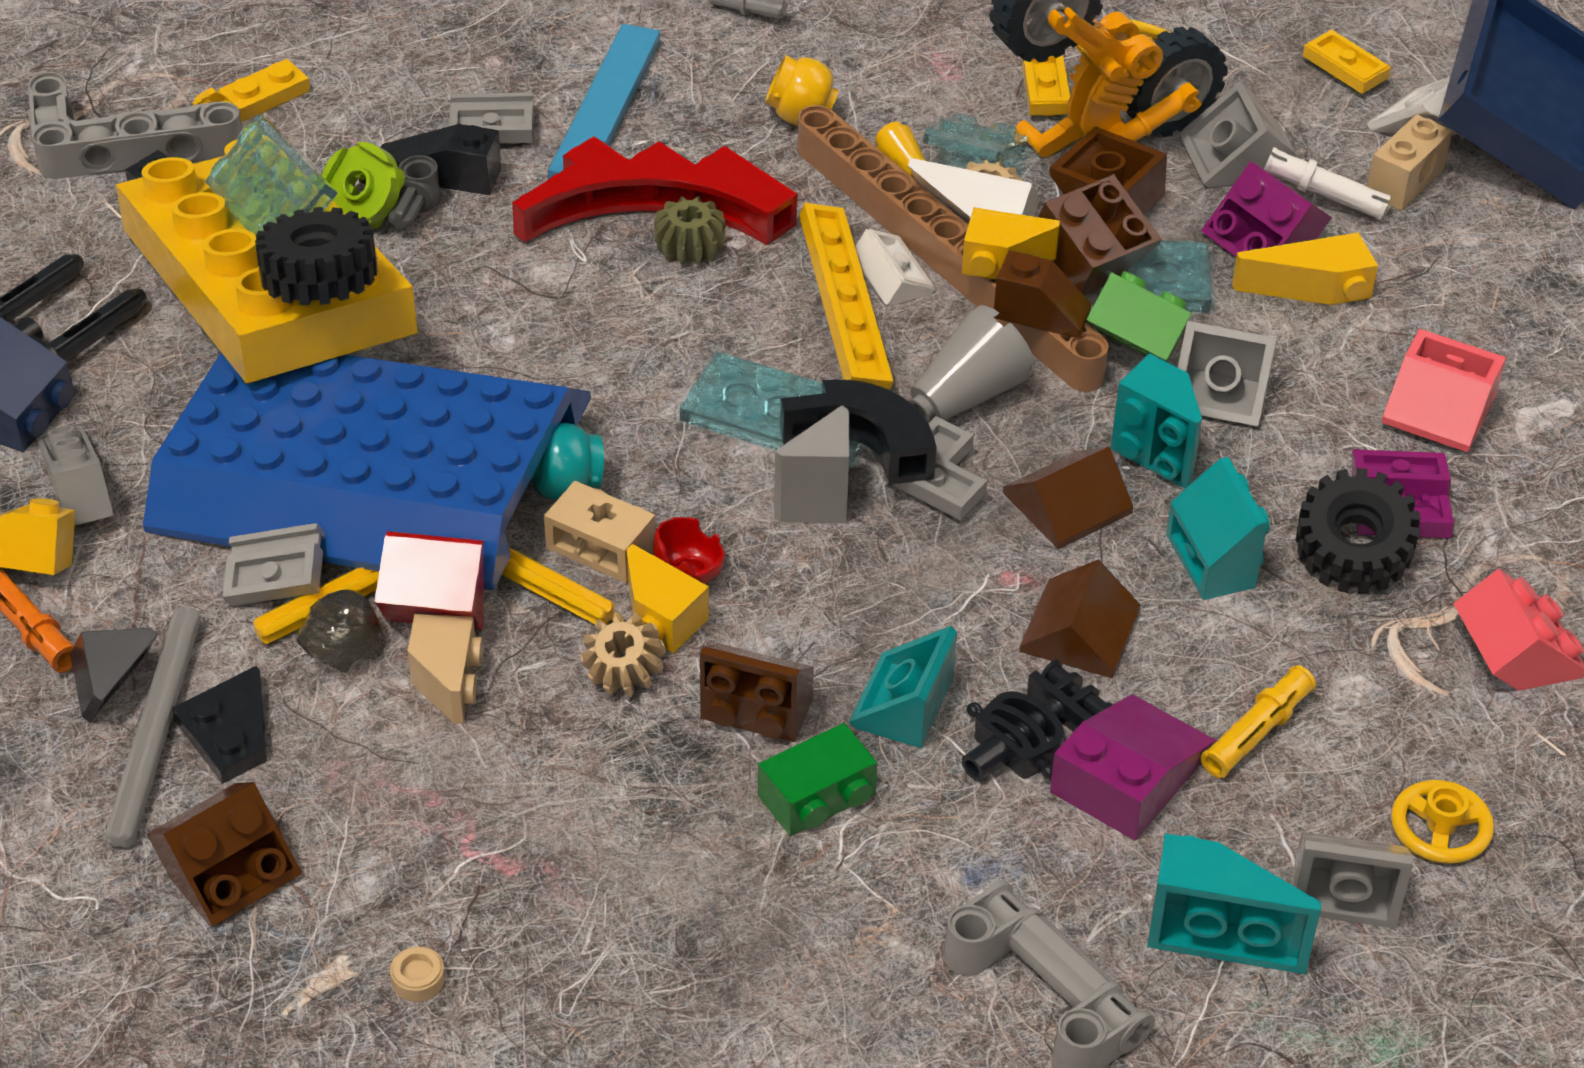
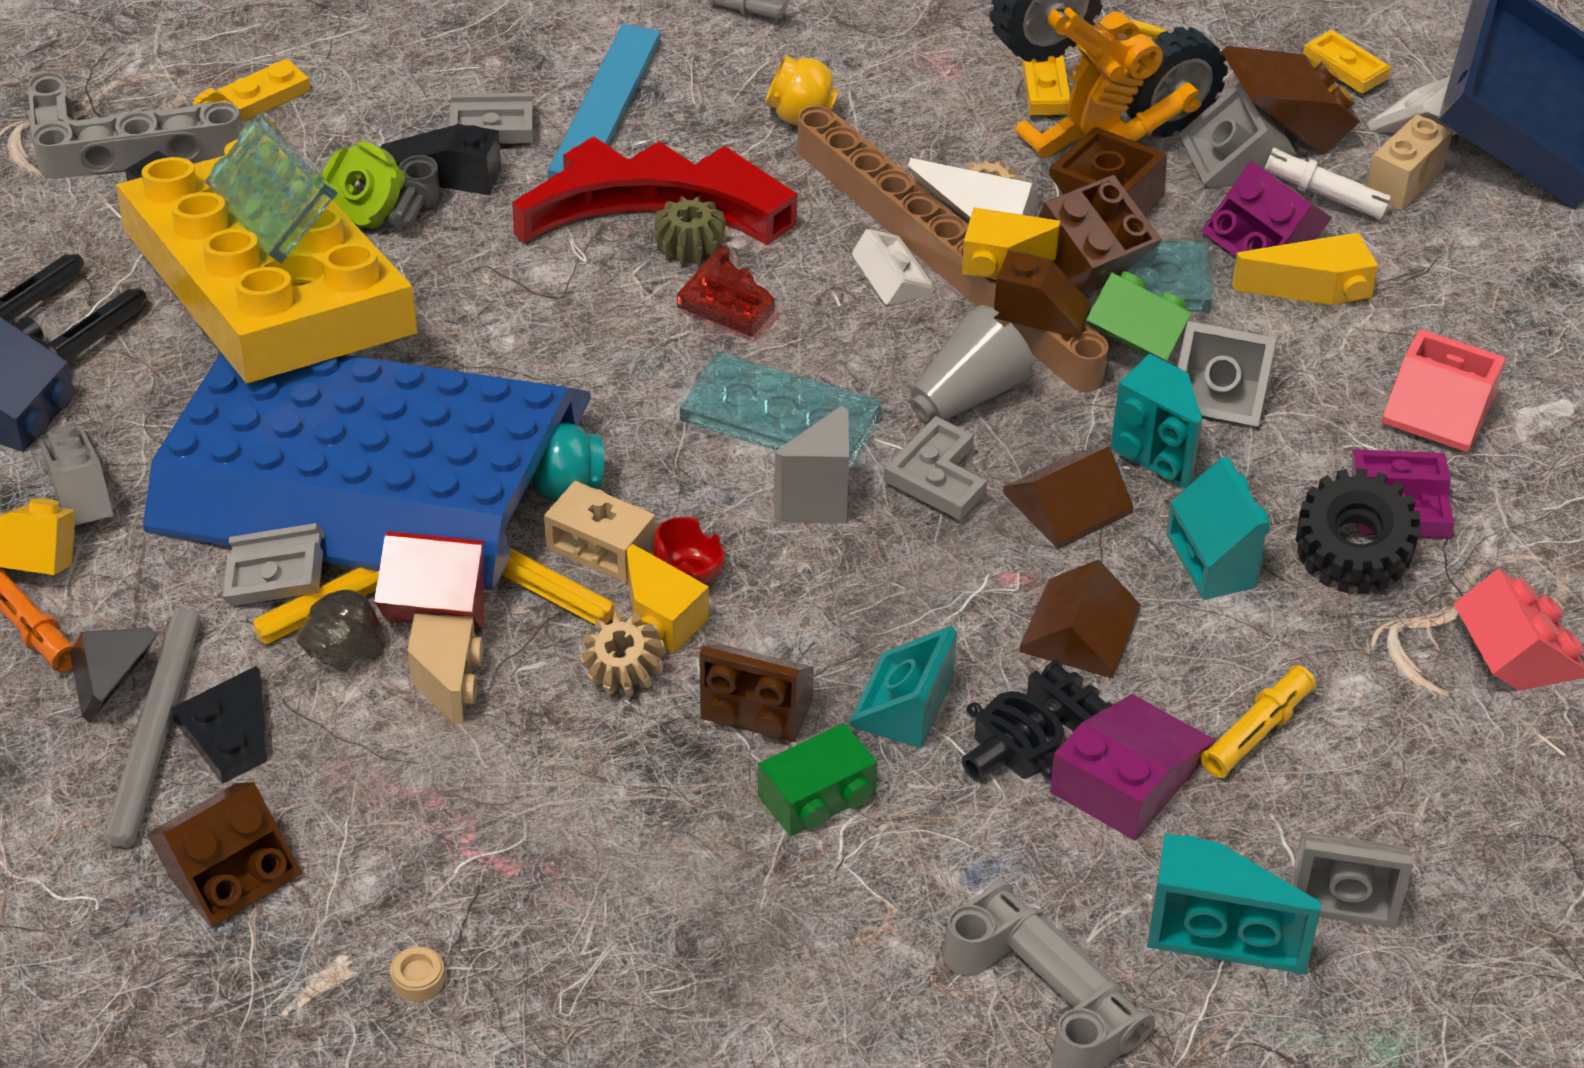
(316, 256): black tyre -> none
(727, 295): none -> clear red wing
(845, 295): yellow plate -> none
(876, 420): black arch -> none
(899, 144): yellow cone -> none
(965, 136): clear light blue plate -> none
(1296, 93): none -> reddish brown slope
(1444, 810): yellow piece -> none

